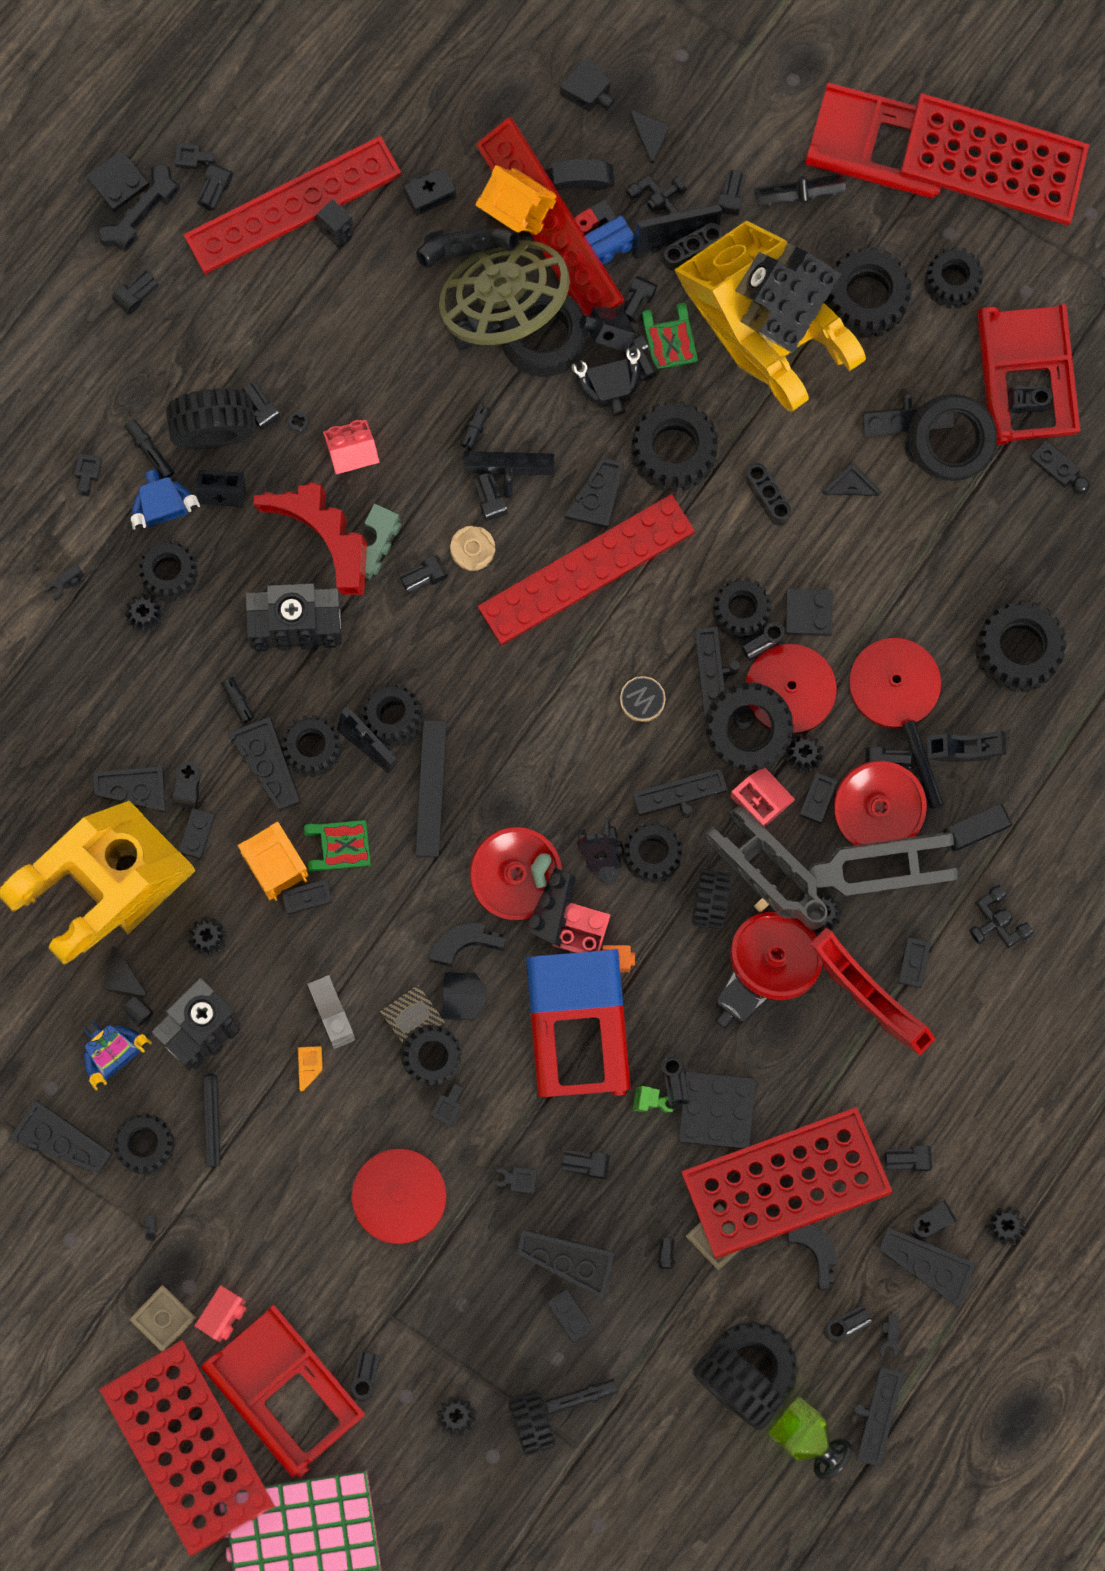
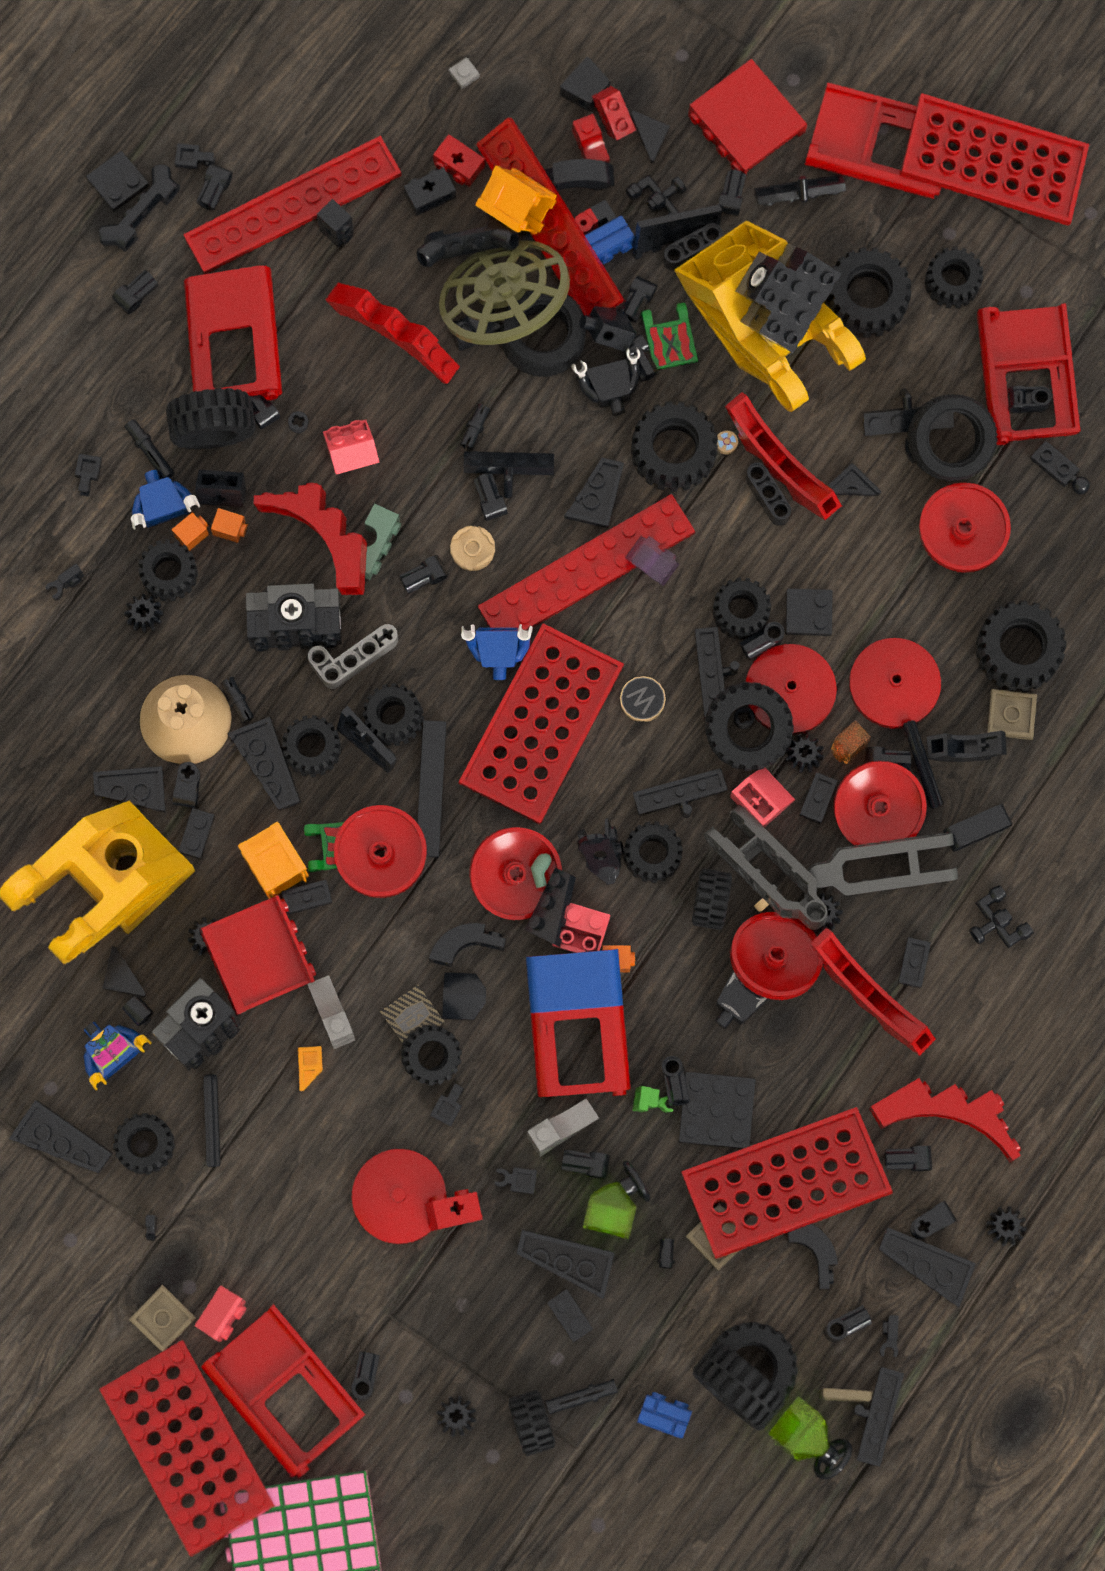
(185, 719): none -> tan cone
(191, 531): none -> orange brick
(228, 303): none -> red piece
(229, 525): none -> orange brick
(257, 954): none -> red panel
(355, 652): none -> light grey beam
(377, 830): none -> red dish
(389, 322): none -> red arch
(454, 151): none -> red brick
(464, 73): none -> light grey plate
(467, 1210): none -> red brick
(498, 646): none -> blue torso
(505, 718): none -> red piece
(561, 1127): none -> light grey arch
(590, 138): none -> red arch
(611, 1207): none -> clear neon green piece
(613, 113): none -> red brick
(652, 560): none -> clear purple brick
(664, 1415): none -> blue brick
(727, 442): none -> tan tile
(746, 117): none -> red panel
(779, 462): none -> red arch
(845, 1395): none -> dark tan tile
(850, 743): none -> clear orange brick
(950, 1104): none -> red arch
(964, 527): none -> red dish
(1012, 713): none -> dark tan tile

